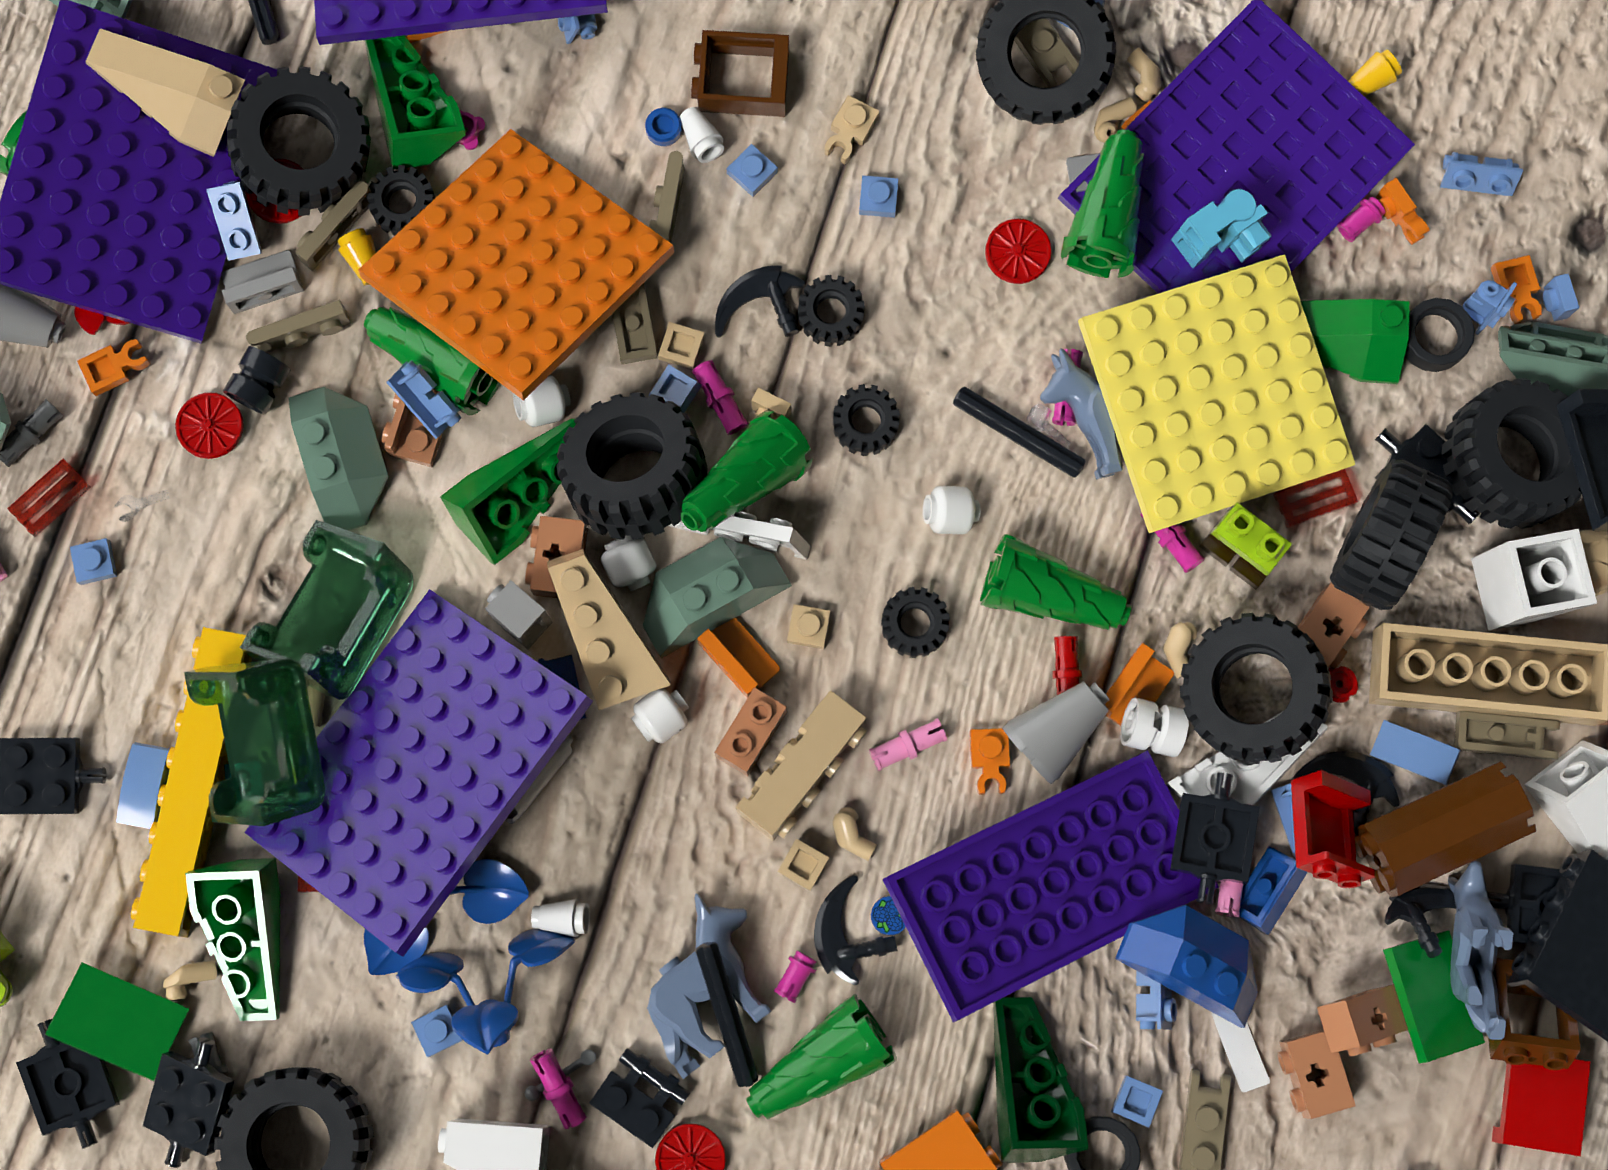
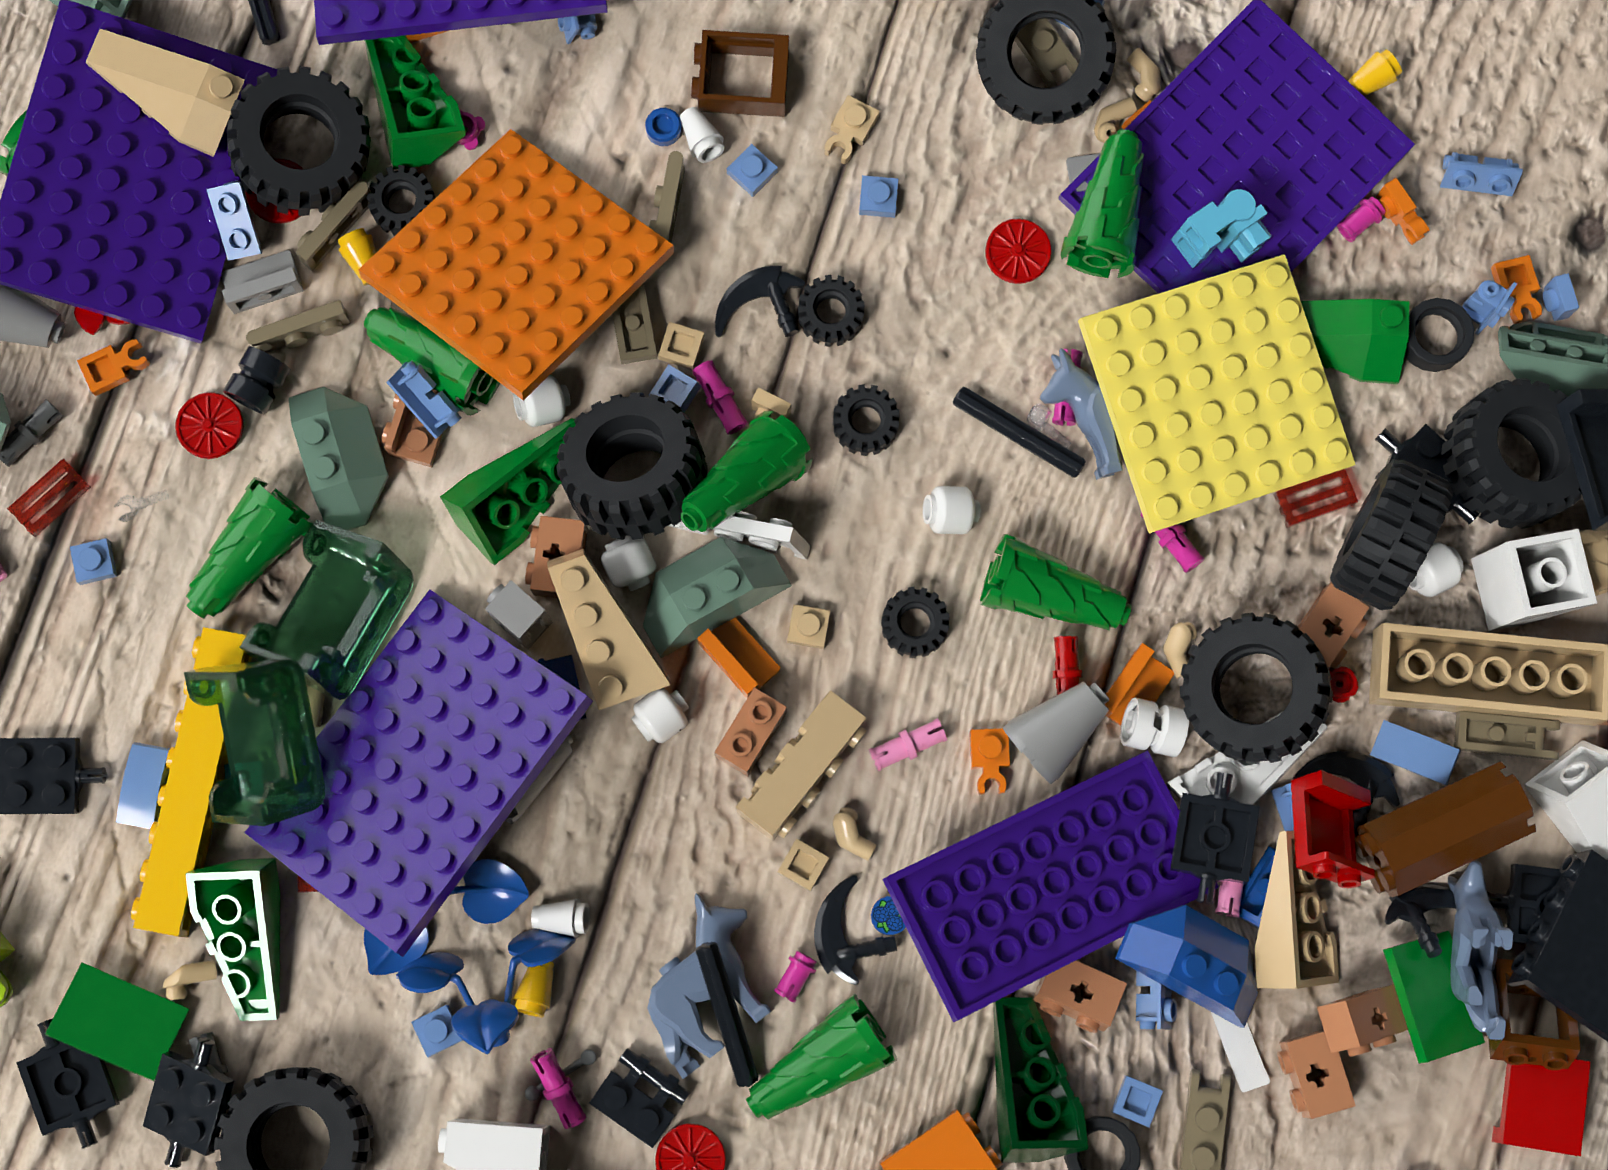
(256, 535): none -> green cone
(535, 990): none -> yellow cone
(1100, 994): none -> nougat brick
(1250, 538): lime hips -> none
(1292, 935): none -> tan wedge
(1439, 571): none -> white head

